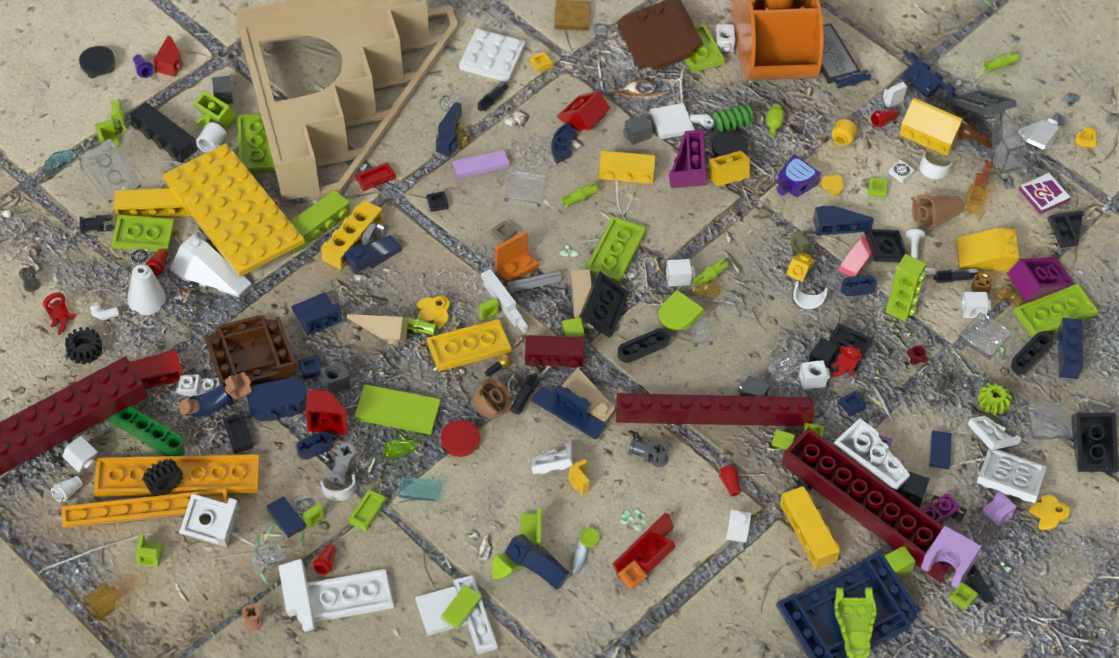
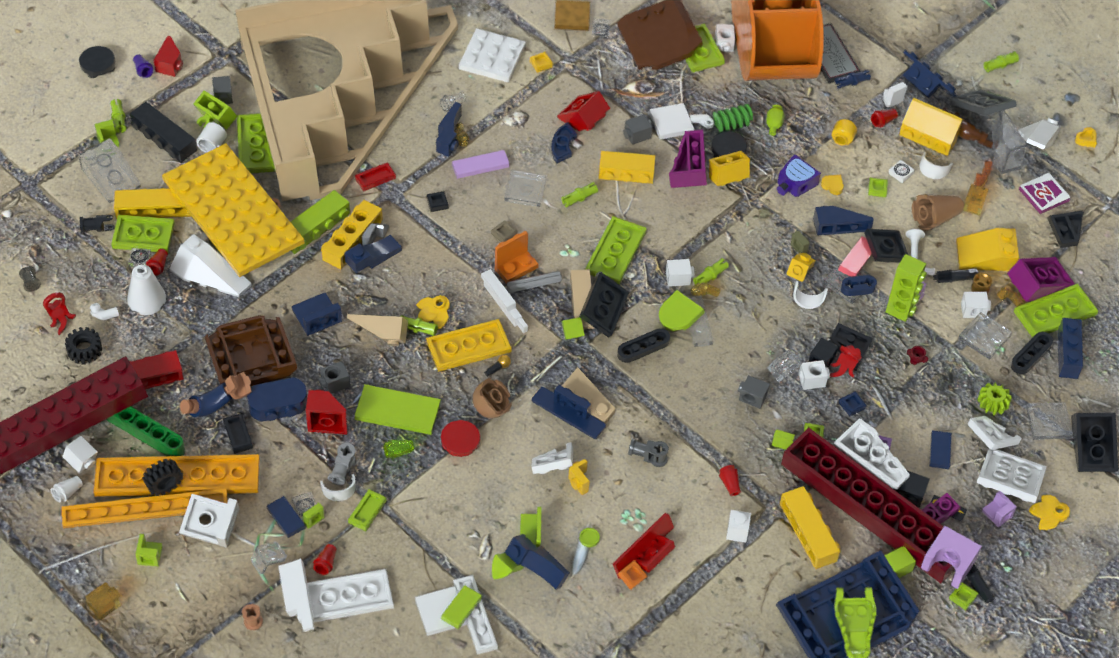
(56, 159): clear light blue arm -> none
(194, 385): white slope -> none
(309, 367): dark blue tile -> none
(314, 445): dark blue beam -> none
(420, 489): clear light blue tile -> none
(488, 309): lime tile -> none
(490, 98): black piece -> none
(526, 390): black piece -> none
(554, 351): dark red brick -> none
(714, 409): dark red brick -> none

